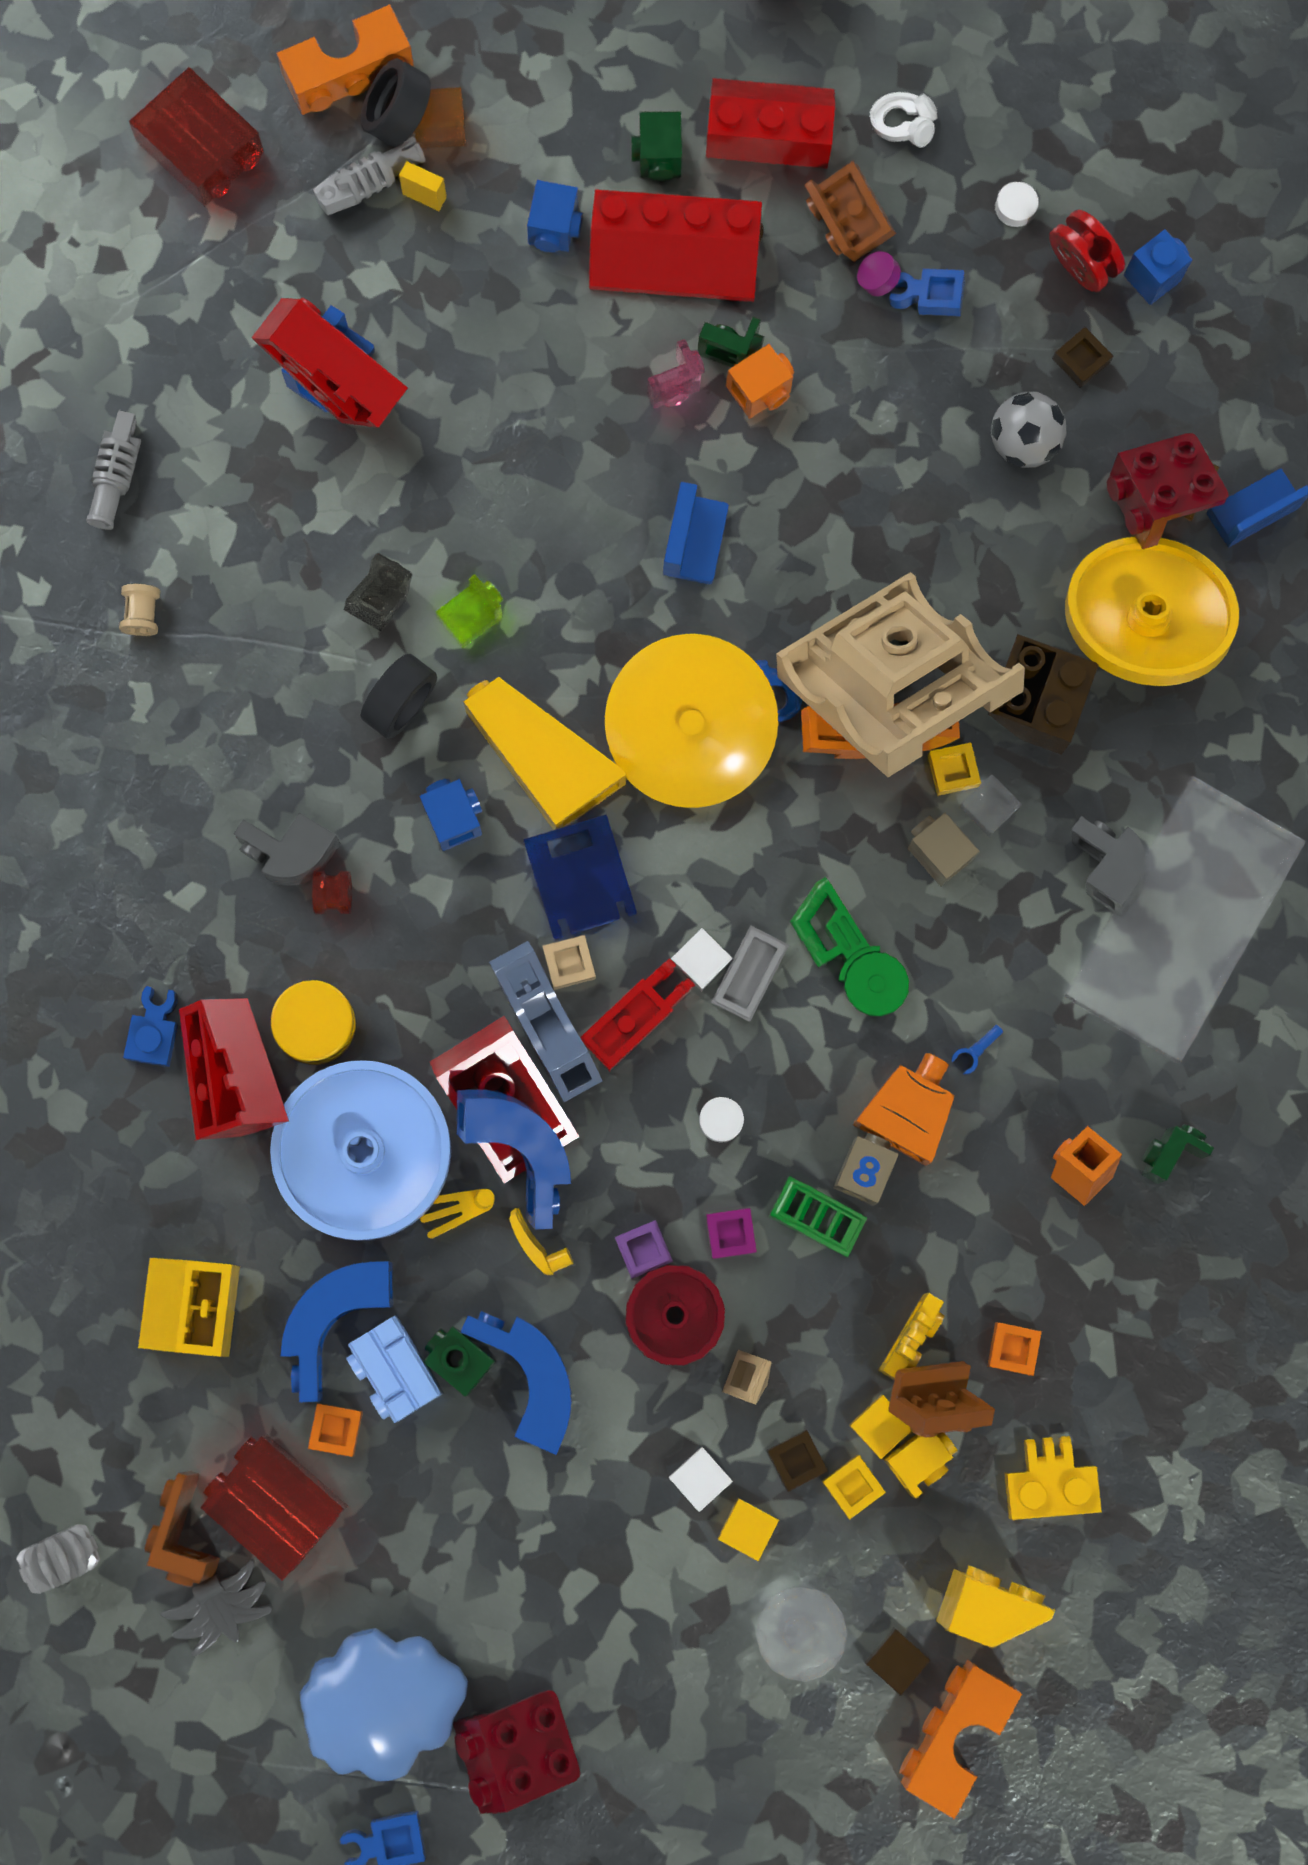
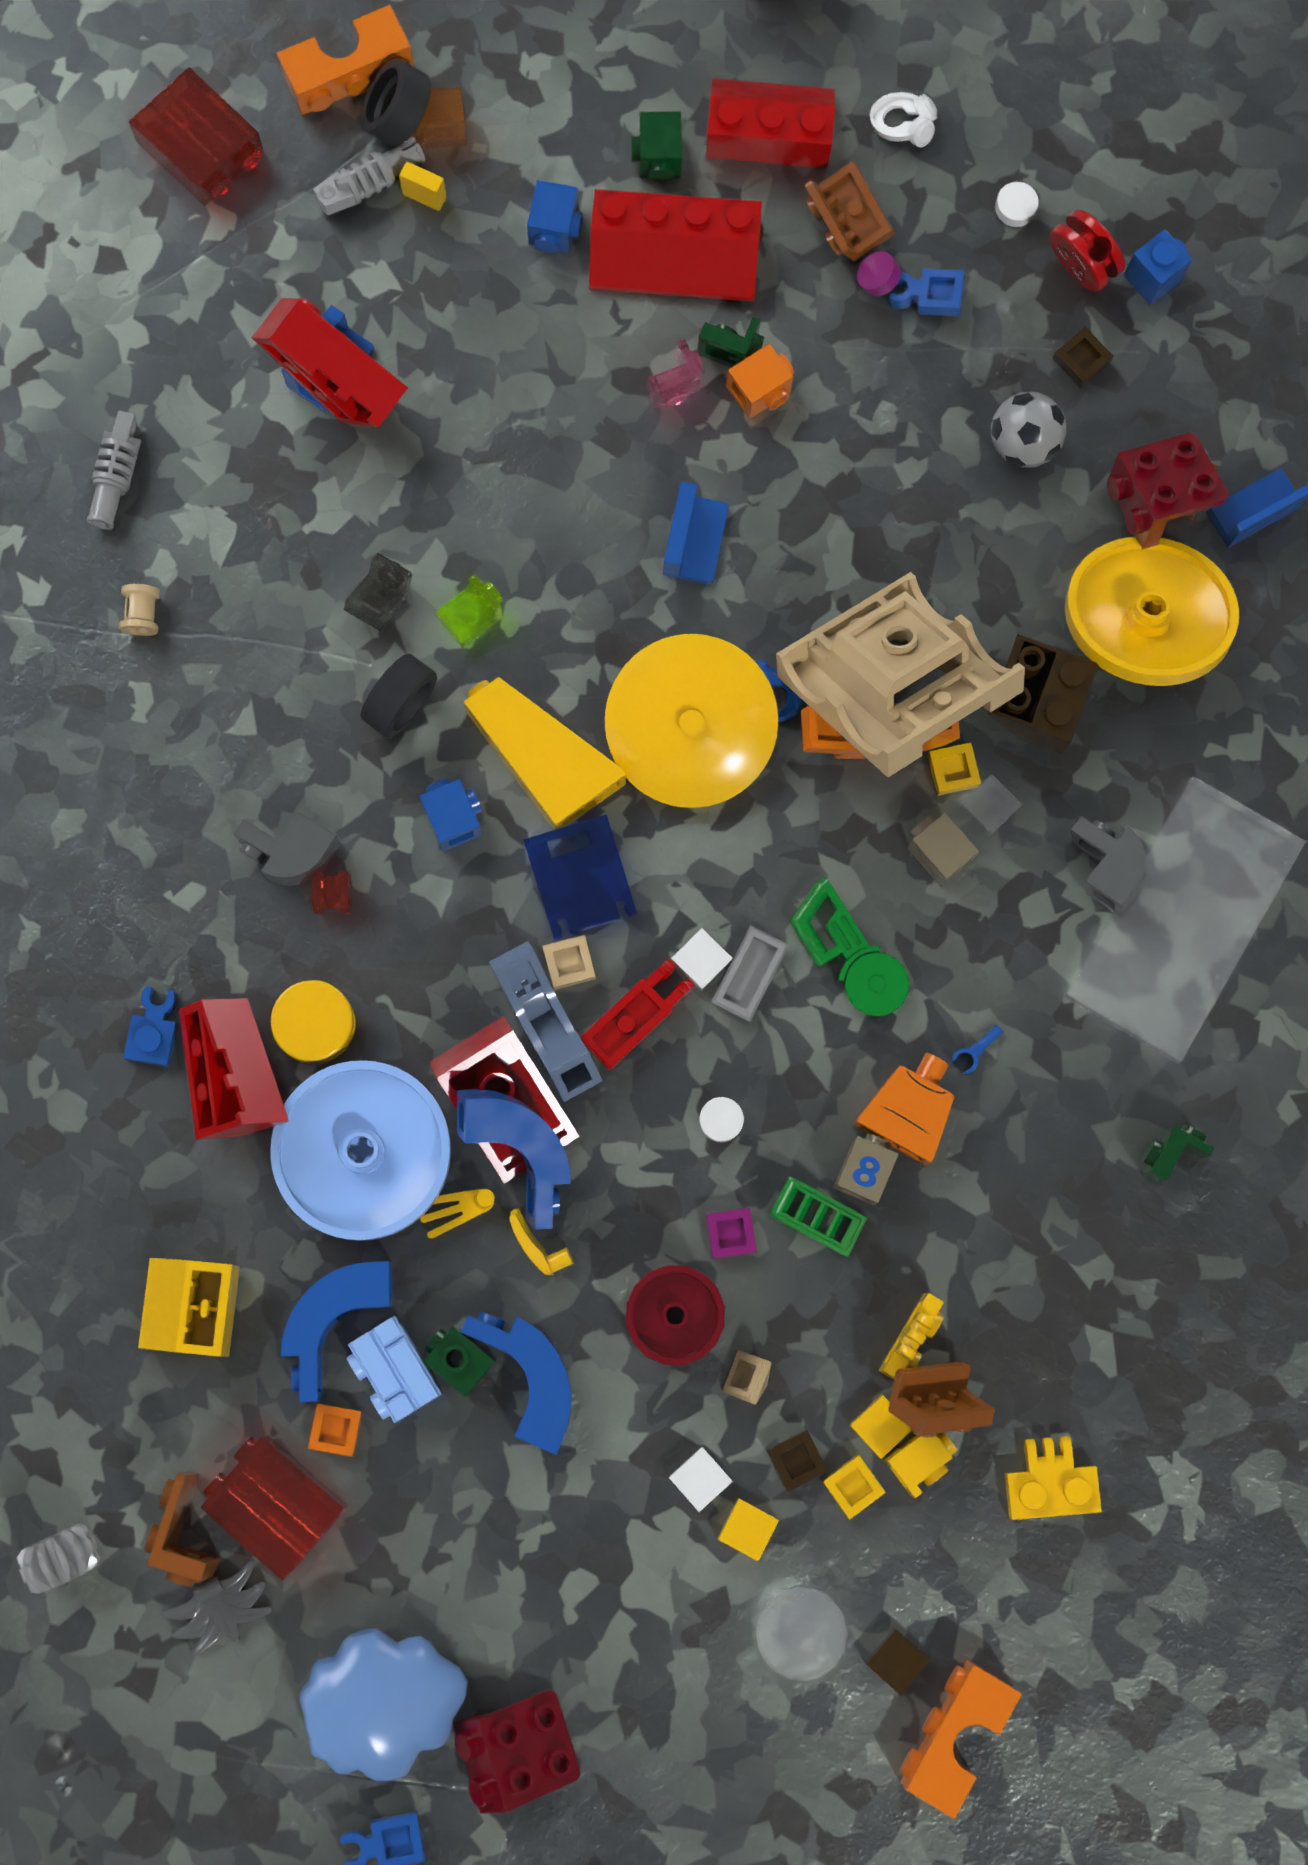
(643, 1249): medium lavender tile -> none
(989, 1613): yellow slope -> none
(1014, 1349): orange tile -> none
(1085, 1165): orange brick -> none

